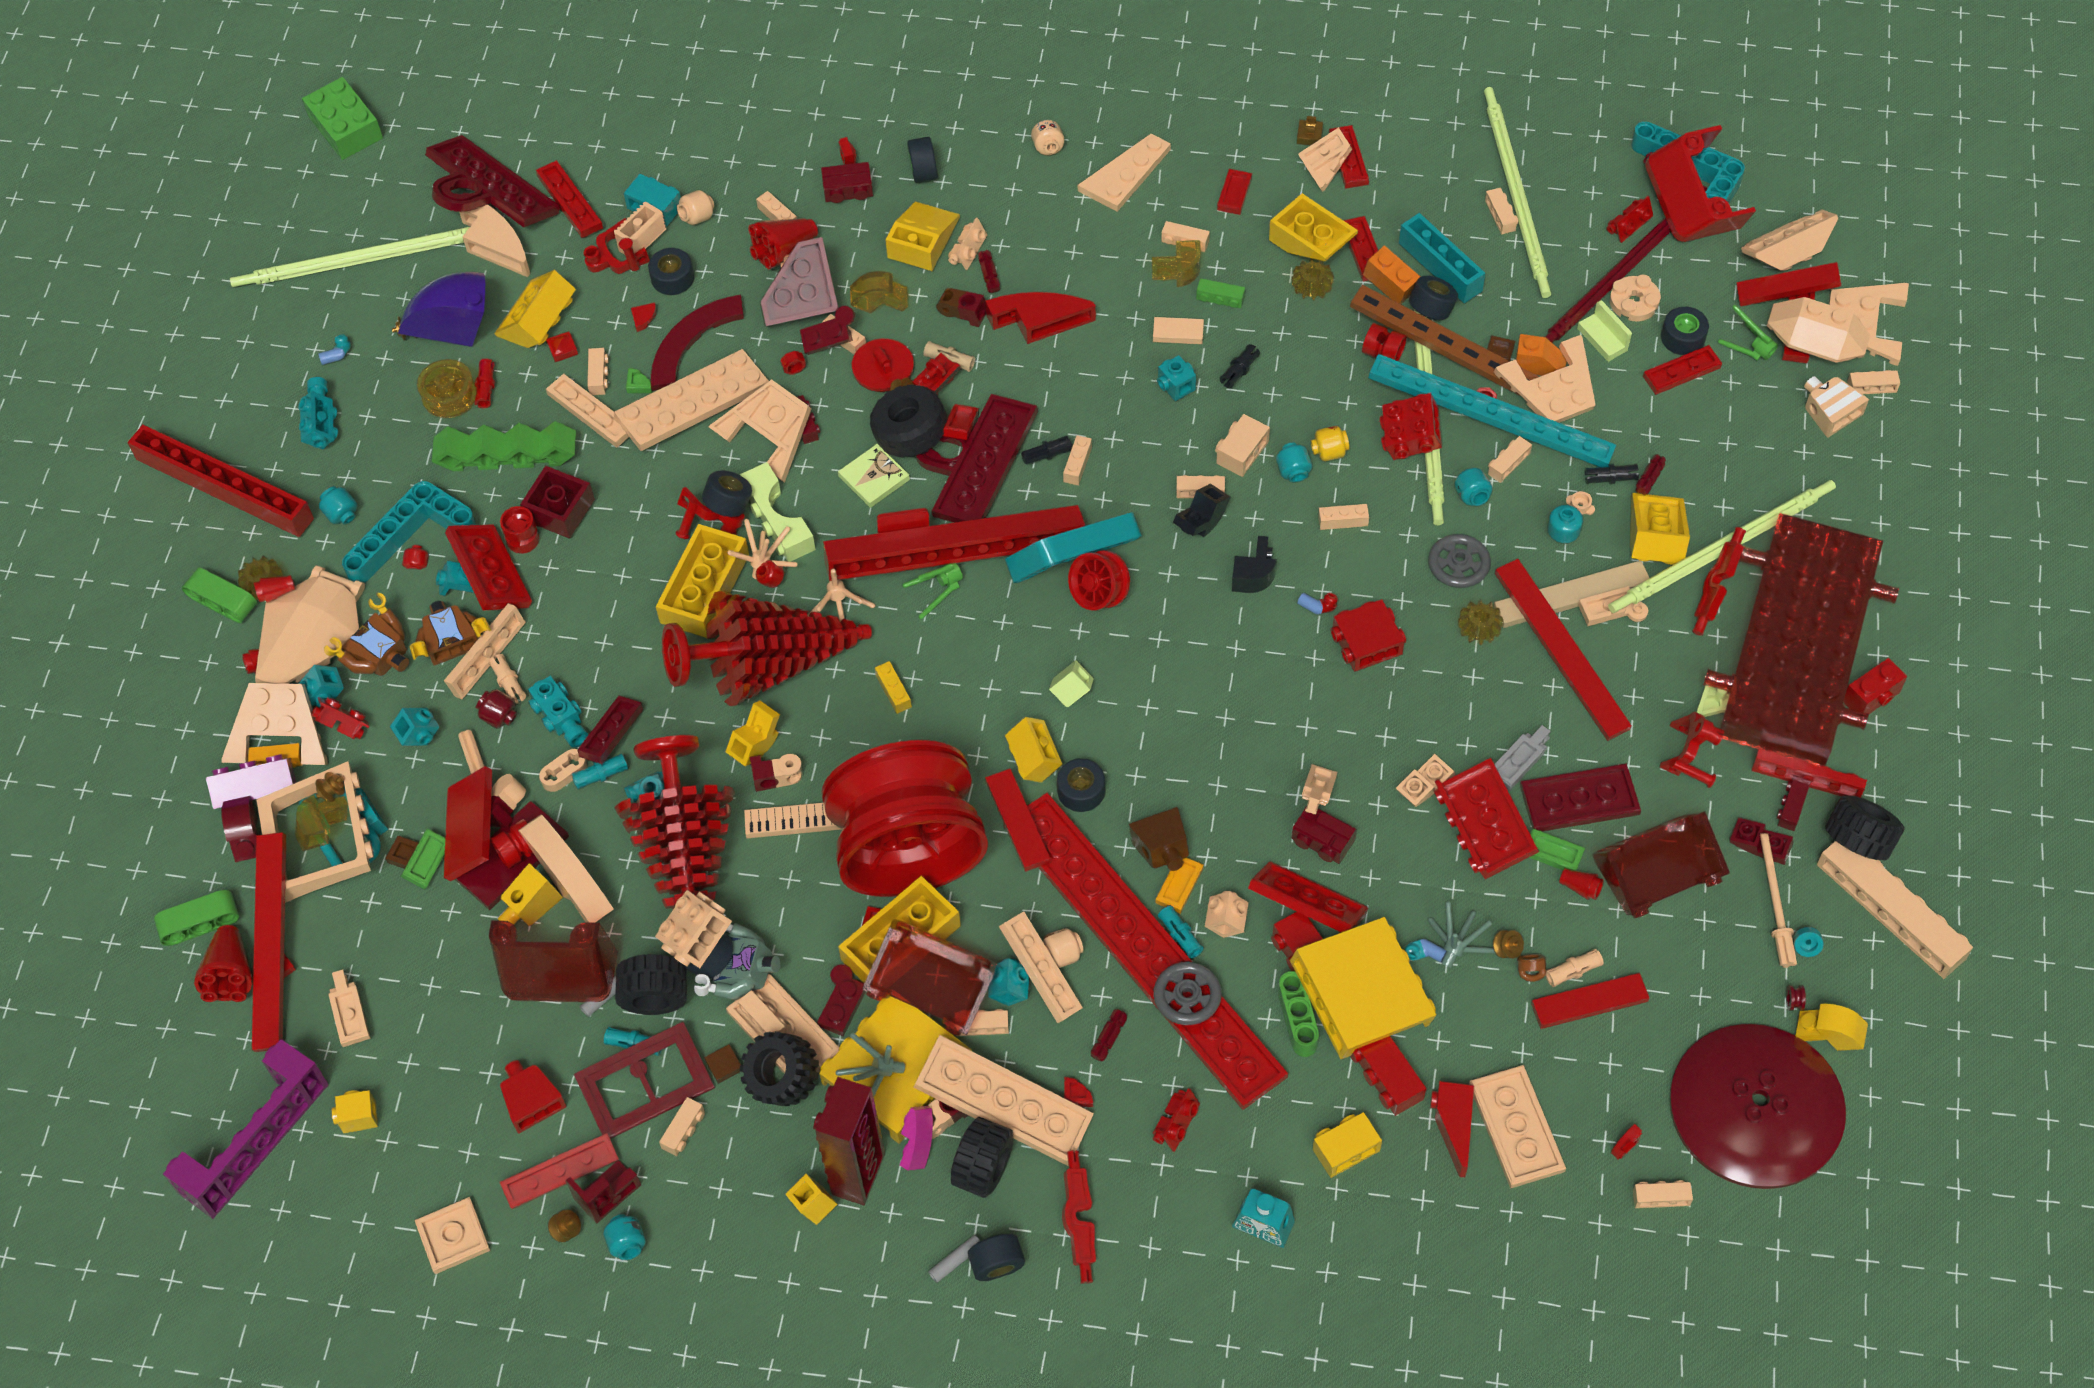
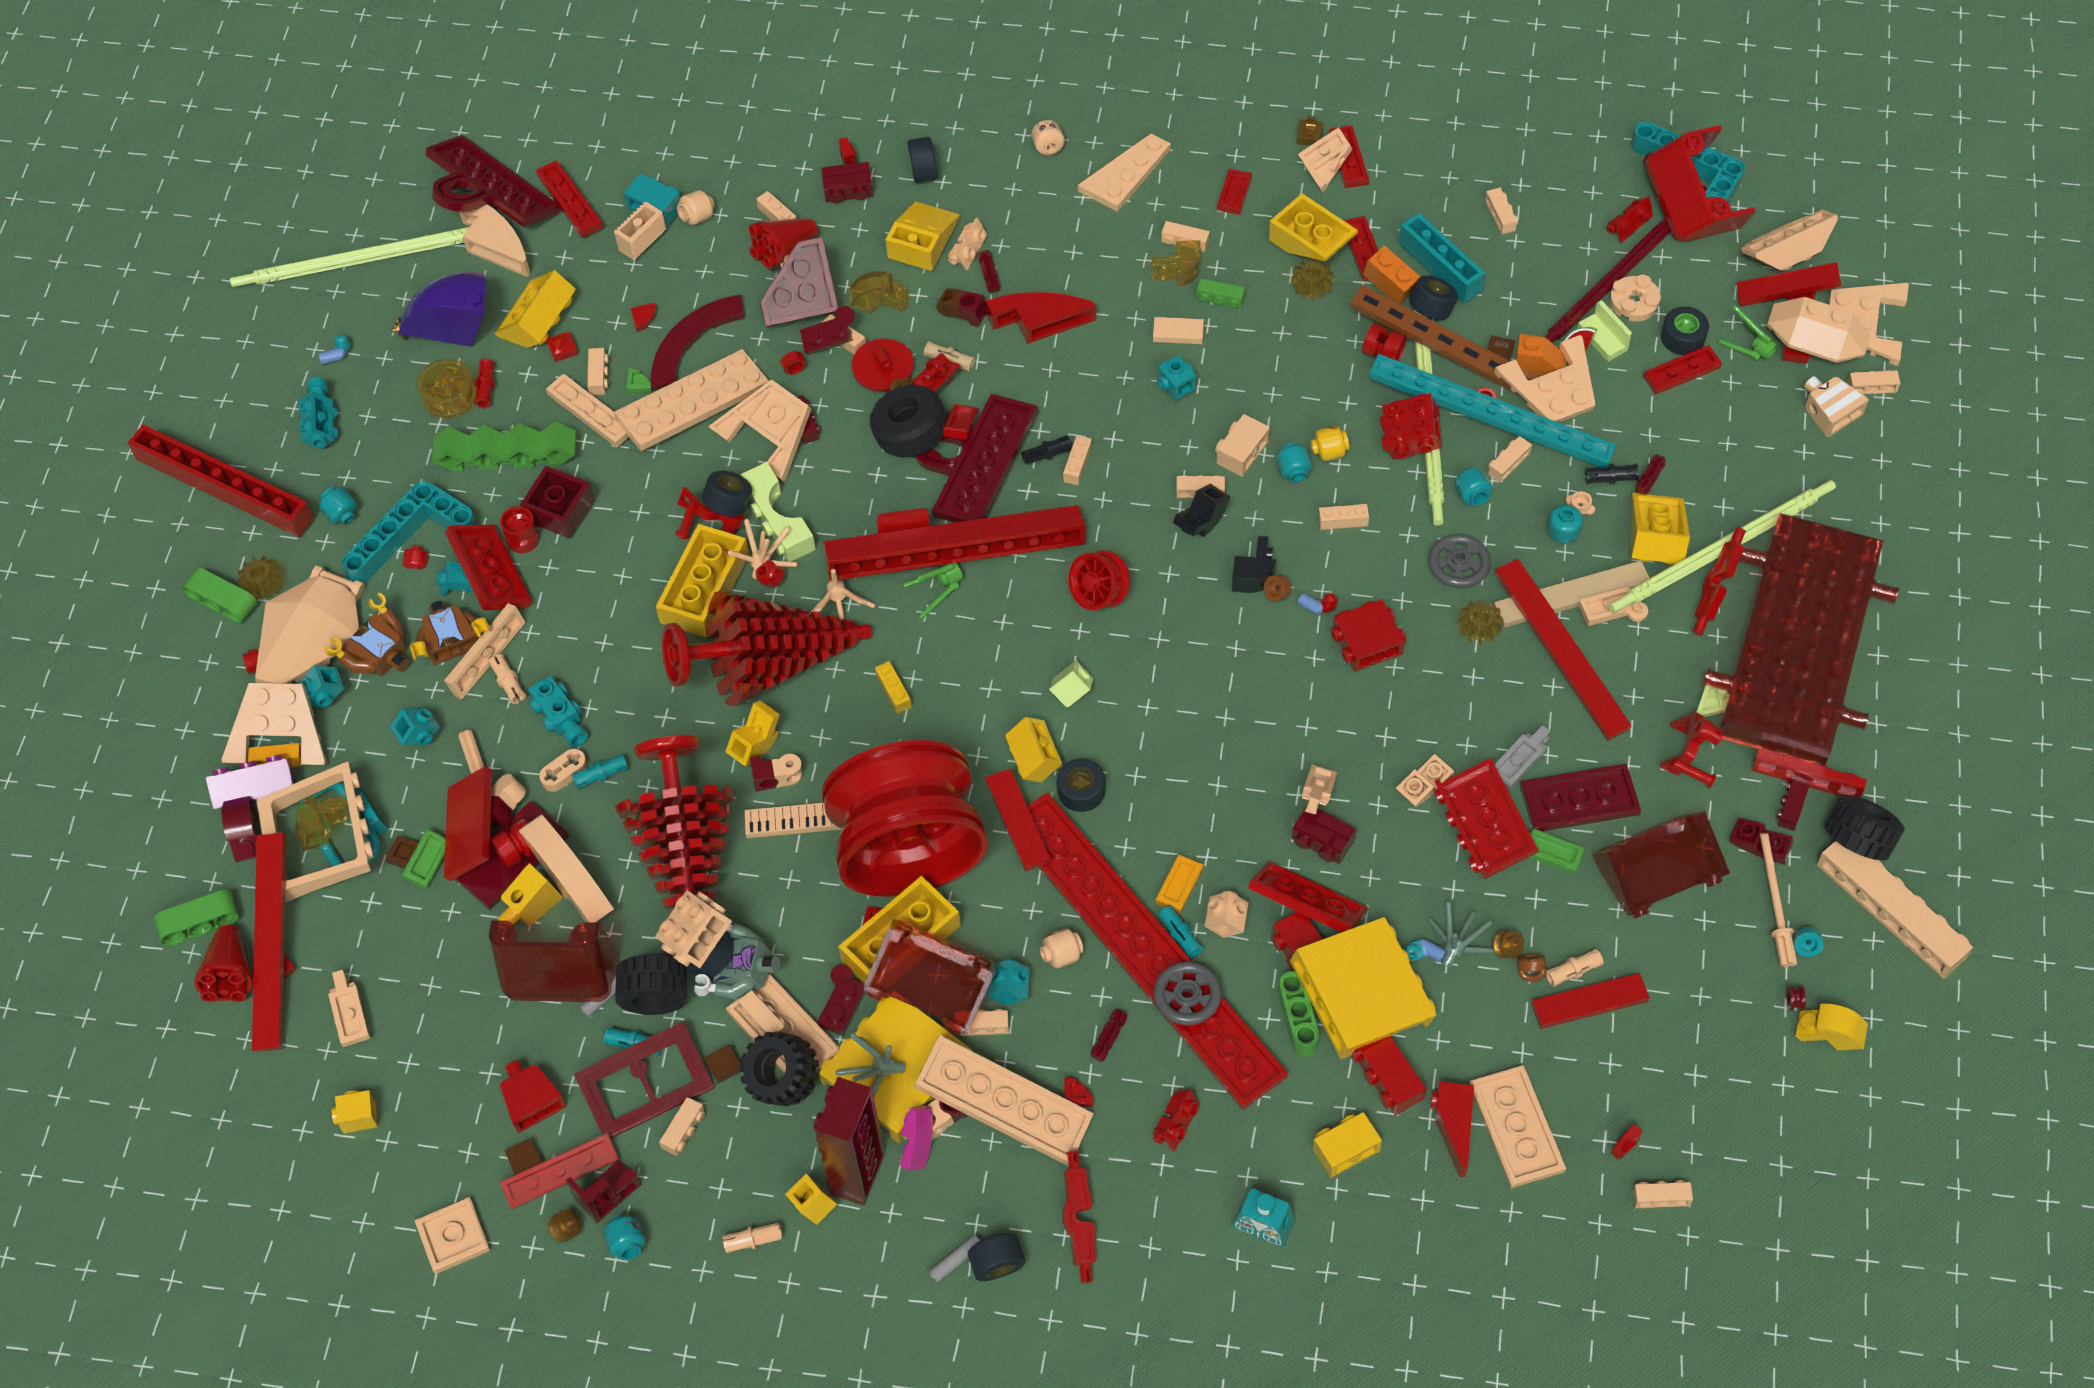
(273, 587): red cone -> none
(298, 1089): magenta plate -> none
(331, 711): red hinge -> none
(331, 785): pearl gold wheel -> none
(342, 118): bright green brick -> none
(496, 708): dark red head -> none
(523, 1156): none -> reddish brown tile
(600, 258): red piece -> none
(610, 729): dark red plate -> none
(650, 783): teal brick -> none
(671, 271): black wheel -> none
(752, 1237): none -> light nougat axle
(873, 475): yellowish green tile -> none
(981, 1157): black tyre -> none
(1040, 967): light nougat plate -> none
(1072, 544): teal beam -> none
(1161, 839): reddish brown torso -> none
(1239, 366): black pin -> none
(1277, 587): none -> dark orange tile
(1517, 193): yellowish green axle -> none
(1583, 883): red cone -> none
(1587, 334): none -> tile
(1752, 1142): dark red dish -> none
(1875, 687): red brick -> none

